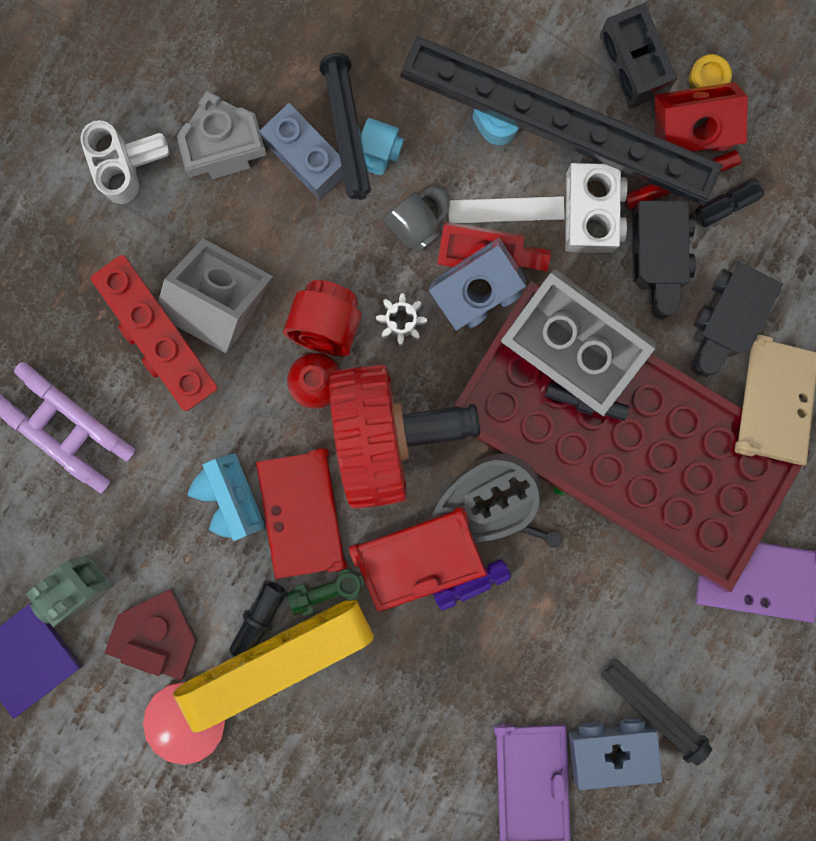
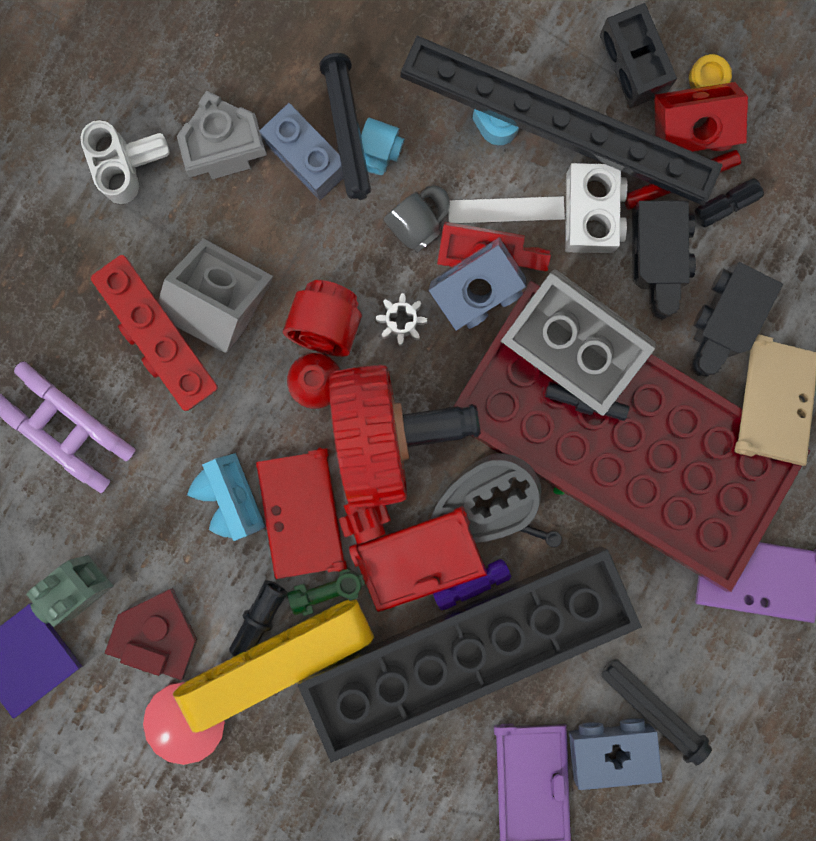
(364, 522): none -> red gear
(468, 653): none -> black brick

